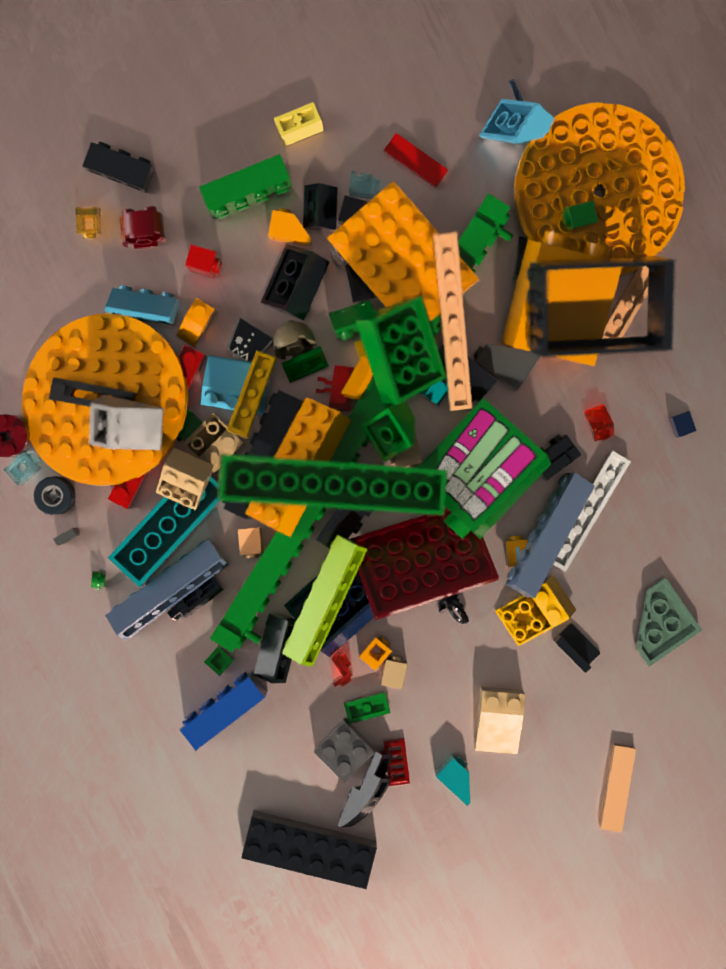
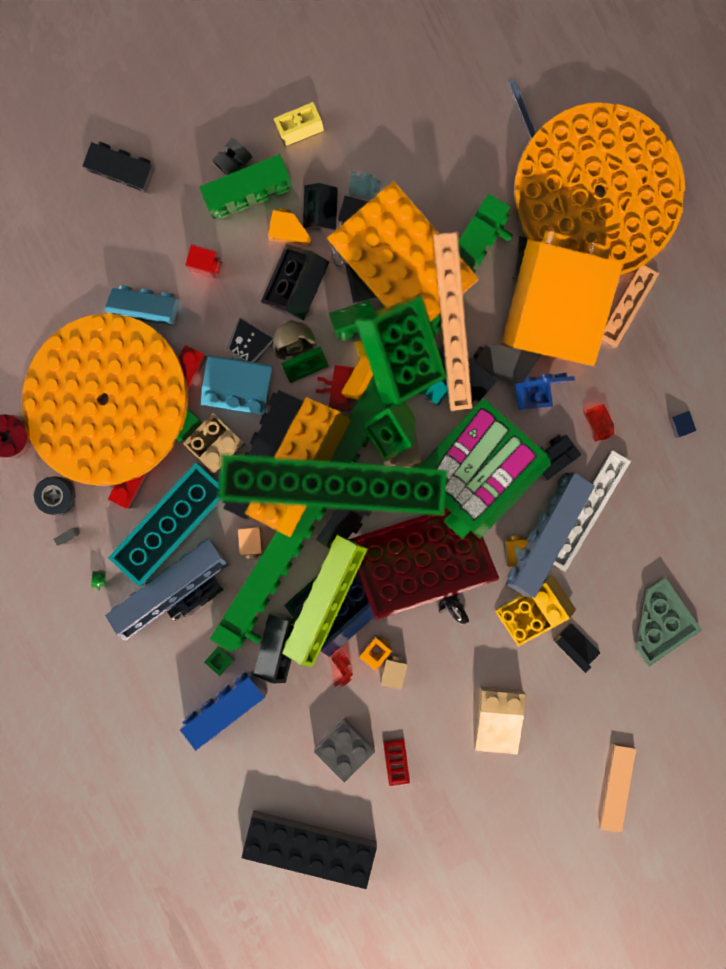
(32, 468): clear light blue brick -> none
(63, 390): black container -> none
(81, 214): clear yellow window -> none
(125, 424): light grey slope -> none
(142, 228): dark red brick -> none
(184, 478): tan slope -> none
(196, 322): light orange slope -> none
(233, 150): none -> dark grey wheel
(251, 394): yellow tile -> none
(366, 797): slope -> none
(367, 707): green plate -> none
(415, 160): red tile -> none
(455, 777): teal slope -> none
(517, 122): medium azure slope -> none
(537, 393): none -> blue bracket
(579, 215): green brick -> none
(659, 316): black door -> none

